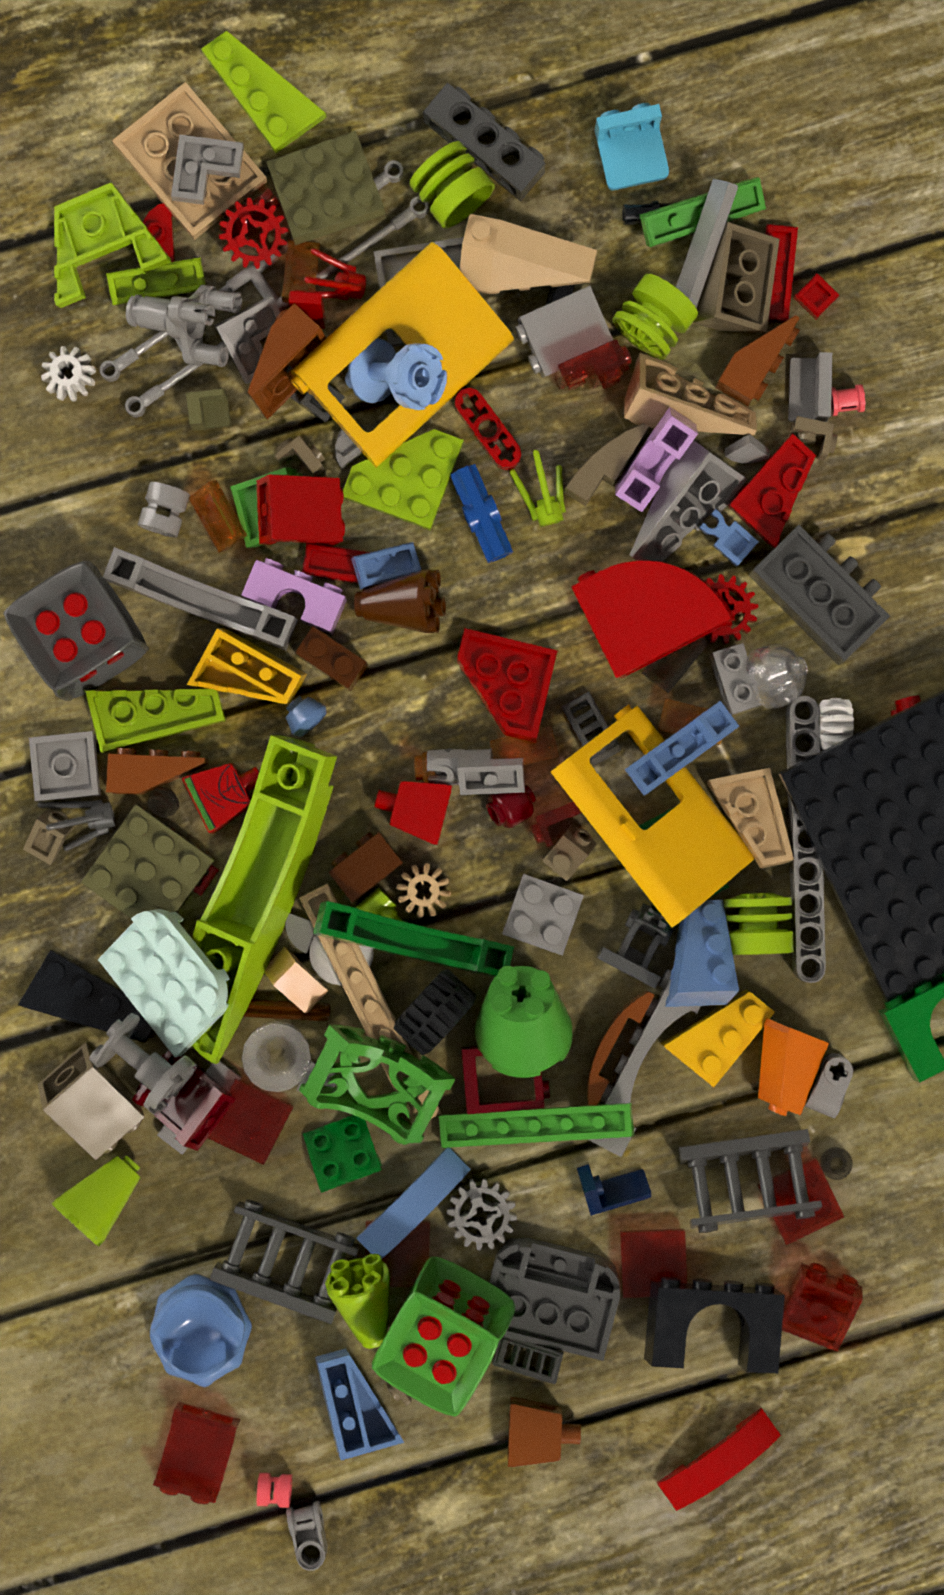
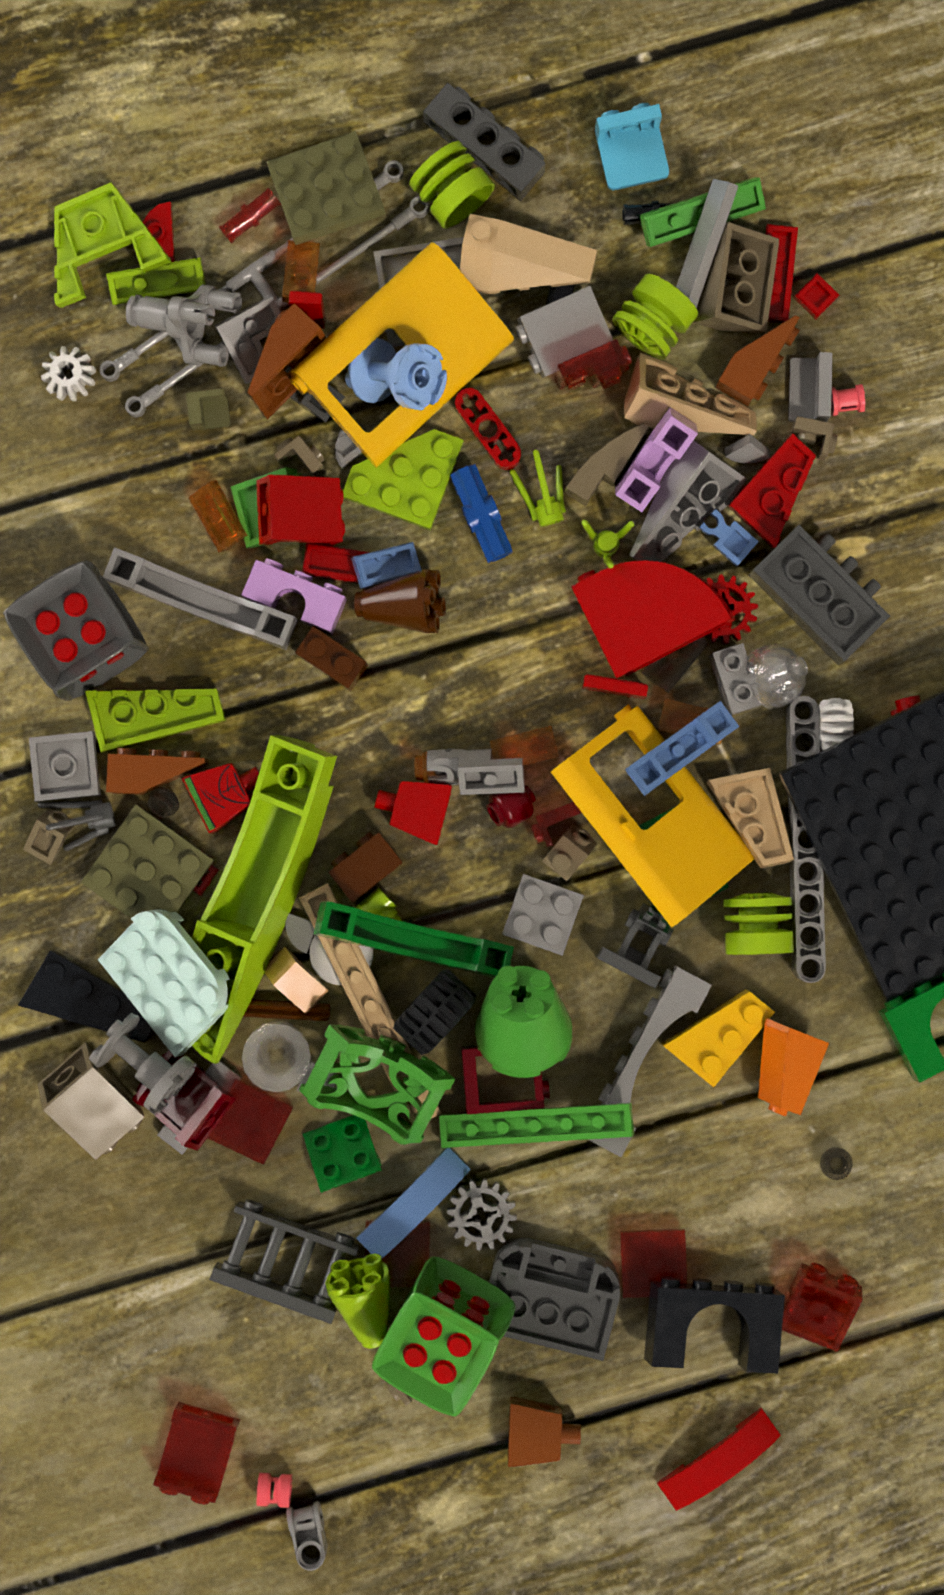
(99, 1198): lime cone -> none
(152, 148): tan plate -> none
(167, 499): light grey wheel -> none
(200, 1330): medium blue piece -> none
(201, 157): light grey plate -> none
(245, 669): yellow wedge -> none
(265, 96): lime wing -> none
(266, 226): red gear -> none
(304, 715): medium blue cone -> none
(346, 284): red plant -> none
(353, 1409): medium blue wedge -> none
(434, 889): tan gear -> none
(509, 679): red plate -> none
(525, 1369): dark grey slope -> none
(576, 705): dark grey slope -> none
(606, 542): none -> lime plant
(614, 1191): dark blue bracket -> none
(615, 686): none -> red tile
(633, 1009): dark orange slope -> none
(703, 959): medium blue wedge -> none
(760, 1149): dark grey fence -> none
(818, 1189): clear red plate -> none
(829, 1091): light grey piece -> none

